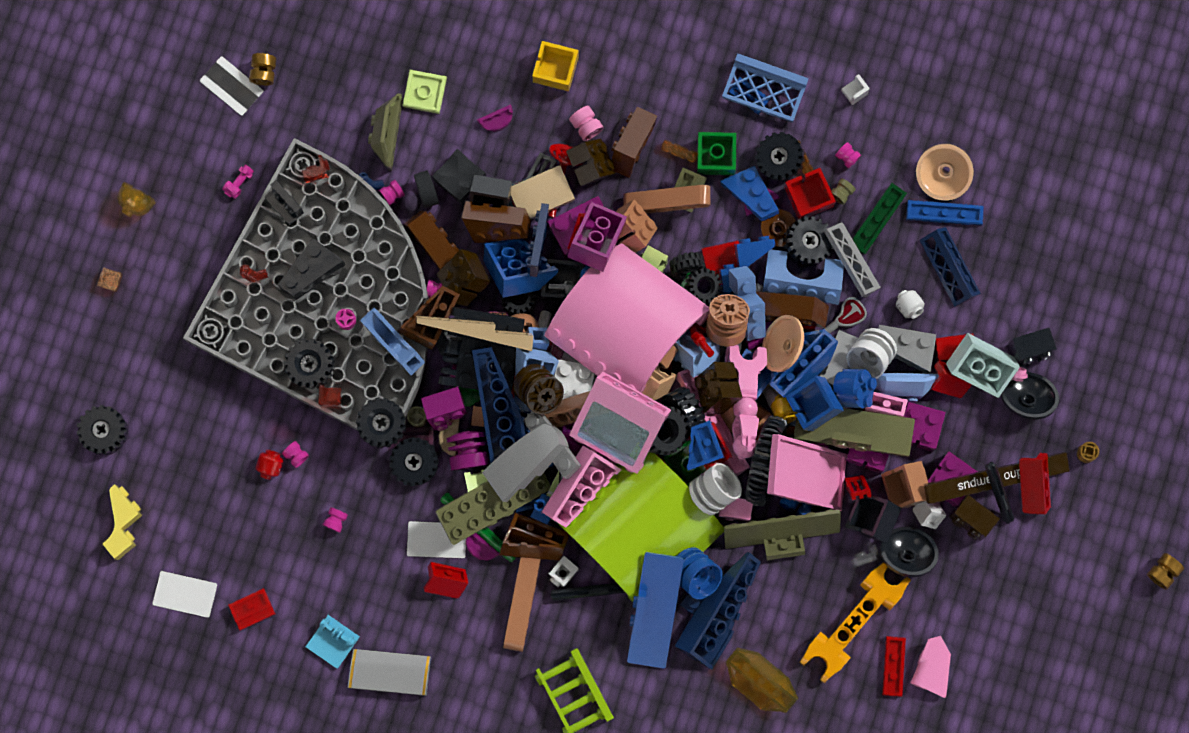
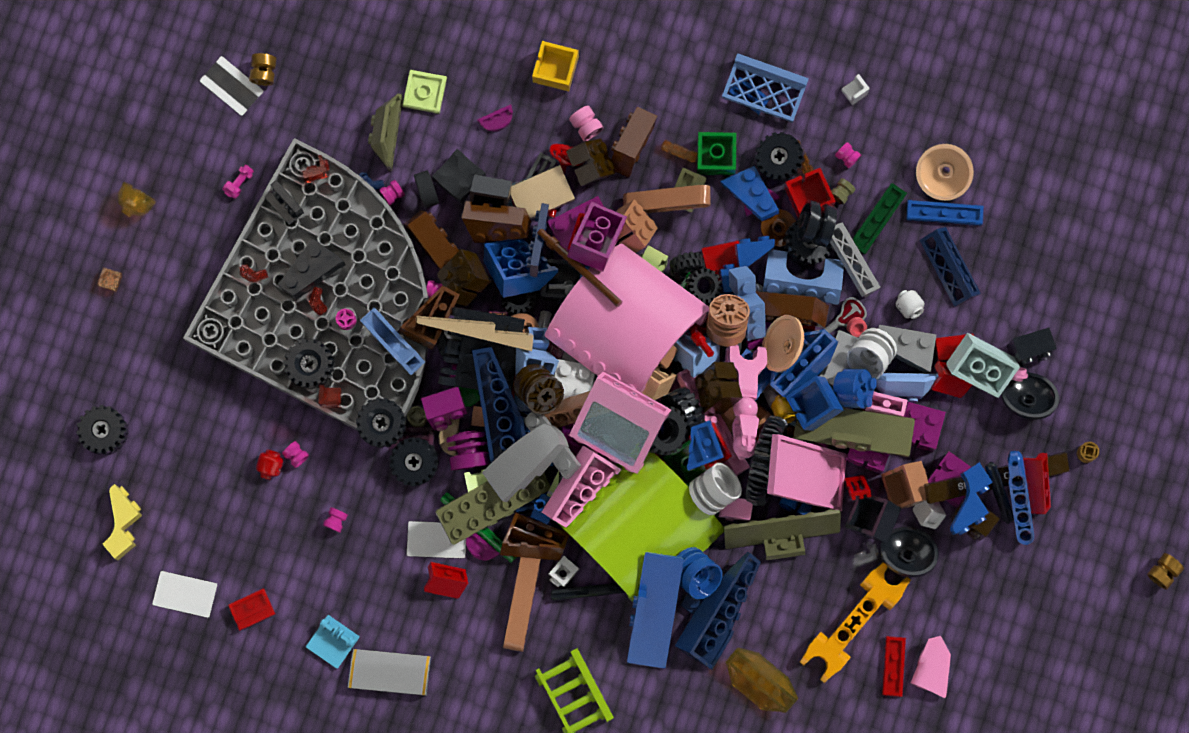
(316, 303): none -> clear red arm
(555, 245): none -> reddish brown bar
(816, 223): none -> black wheel
(856, 326): none -> coral tile
(972, 508): none -> blue arch
(1017, 468): none -> blue piece

